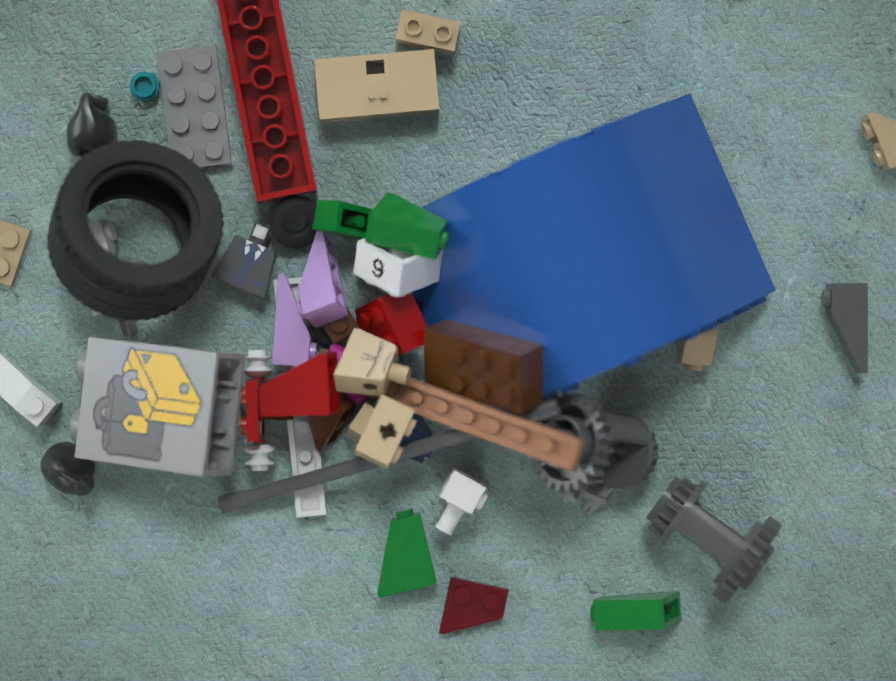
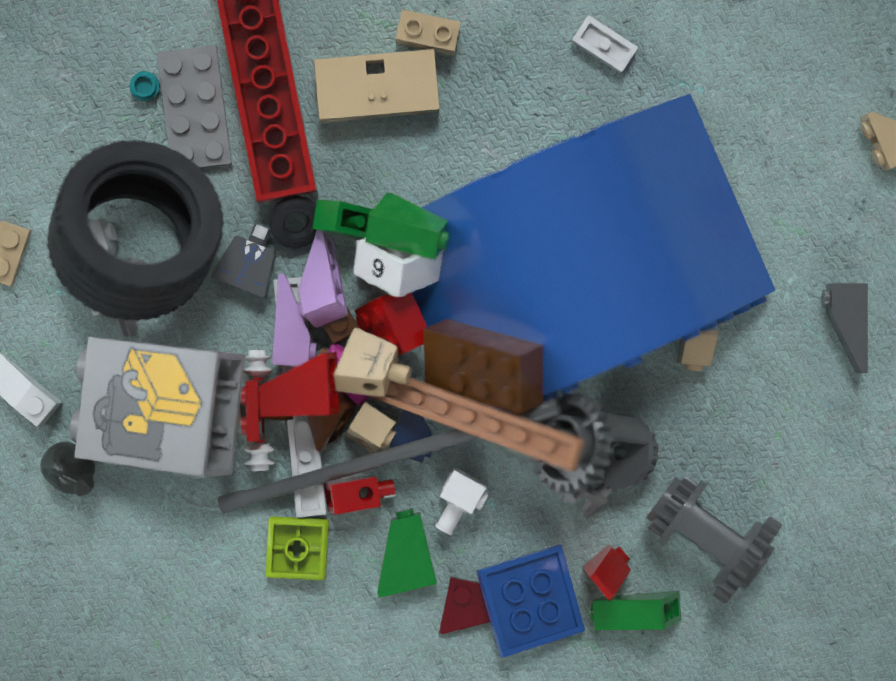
(90, 126): pearl dark grey piece -> none
(283, 562): none -> lime brick
(343, 494): none -> red torso
(386, 414): tan brick -> none
(530, 600): none -> blue plate
(604, 44): none -> white plate
(608, 569): none -> red slope

